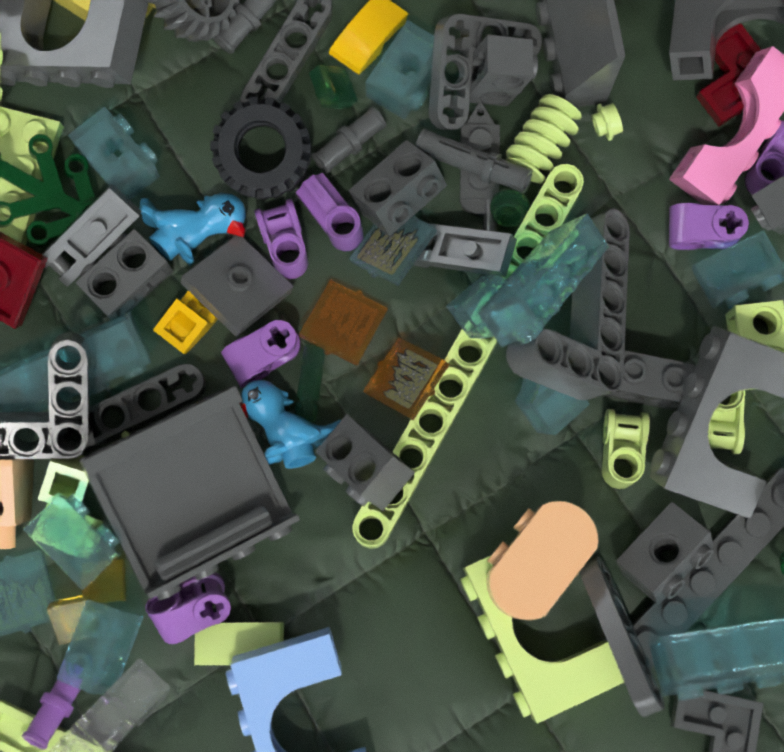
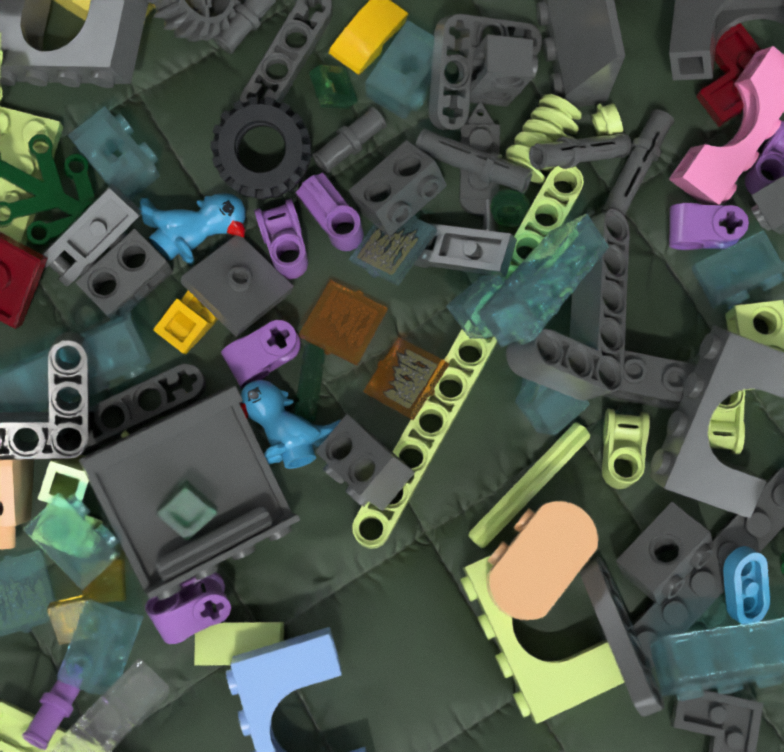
(187, 510): none -> clear green plate
(529, 485): none -> yellowish green axle
(570, 151): none -> dark grey pin
(644, 152): none -> dark grey pin
(746, 585): none -> dark azure plate

